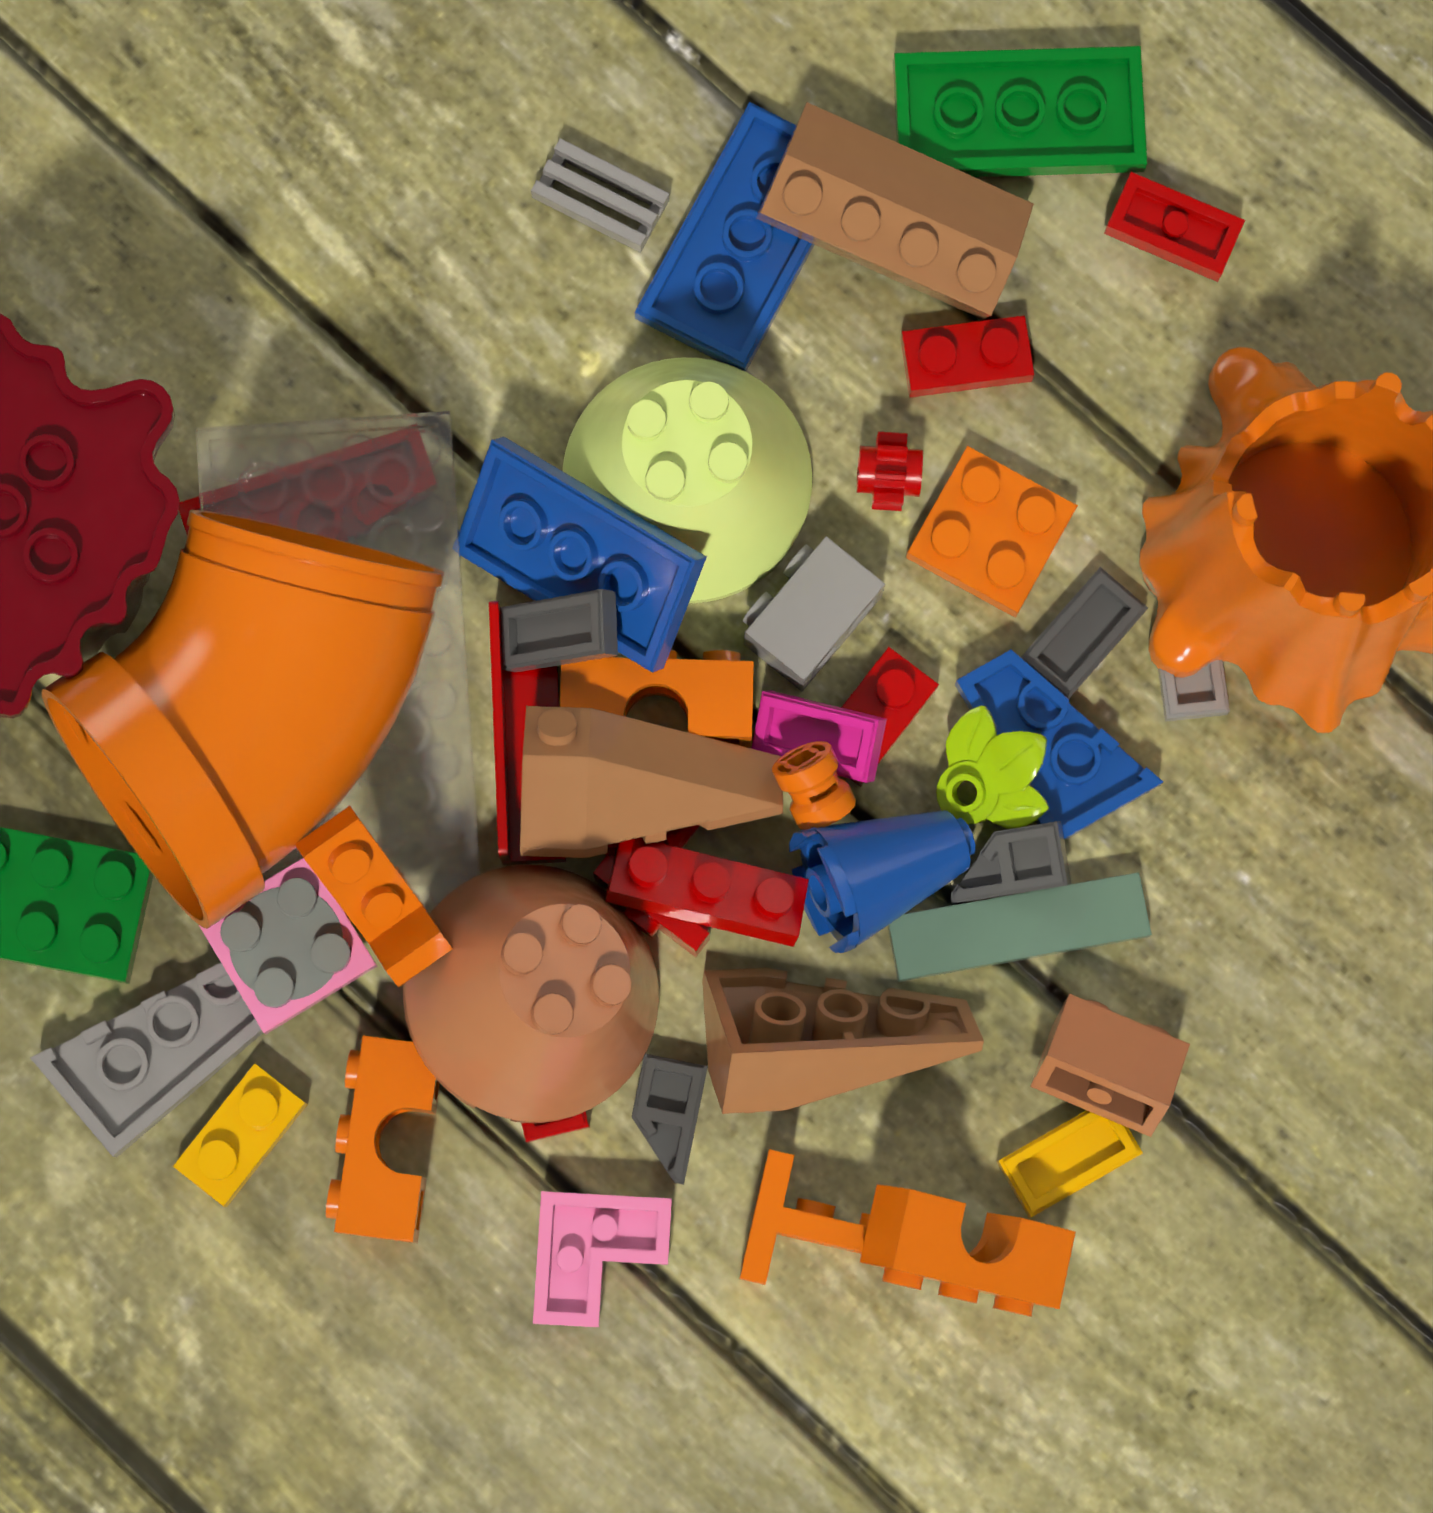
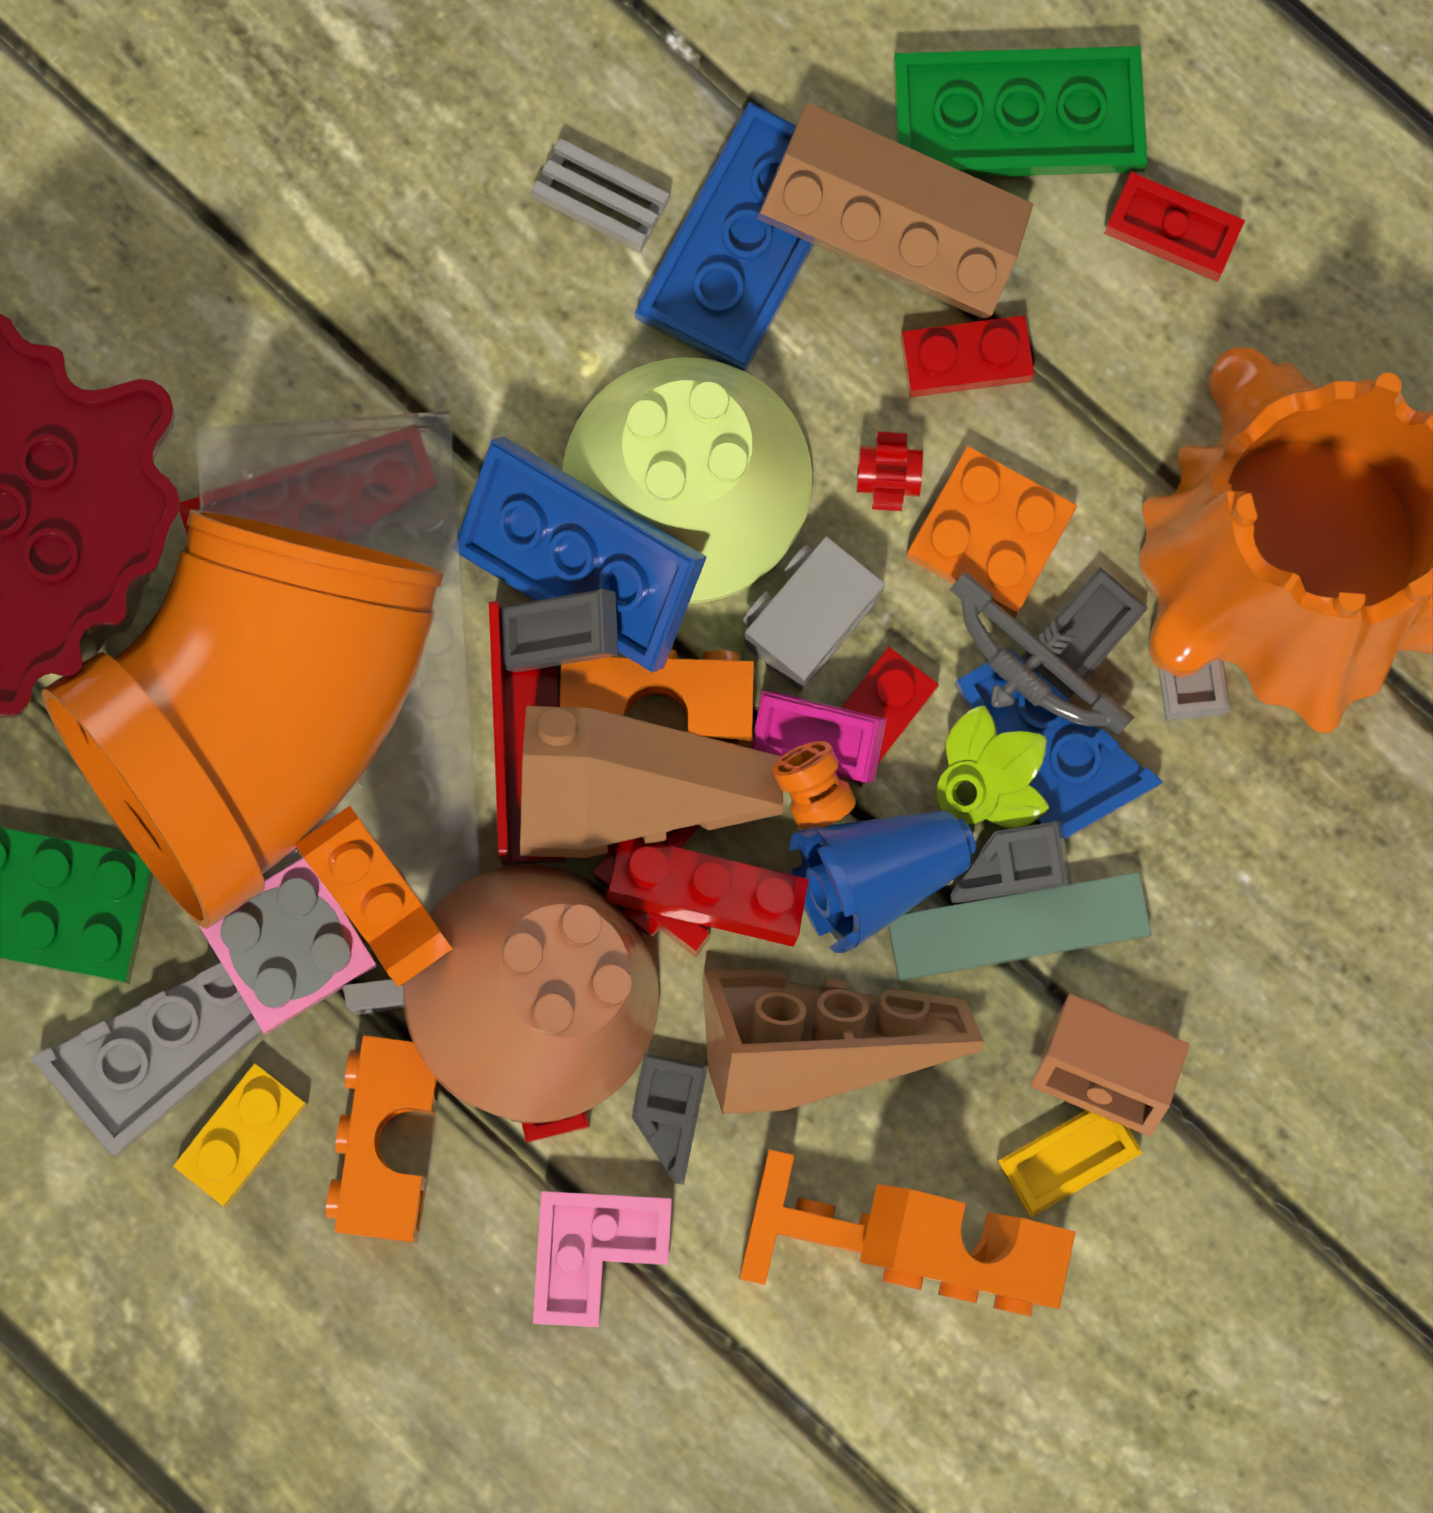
(373, 997): none -> light grey tile
(1044, 651): none -> dark grey piece

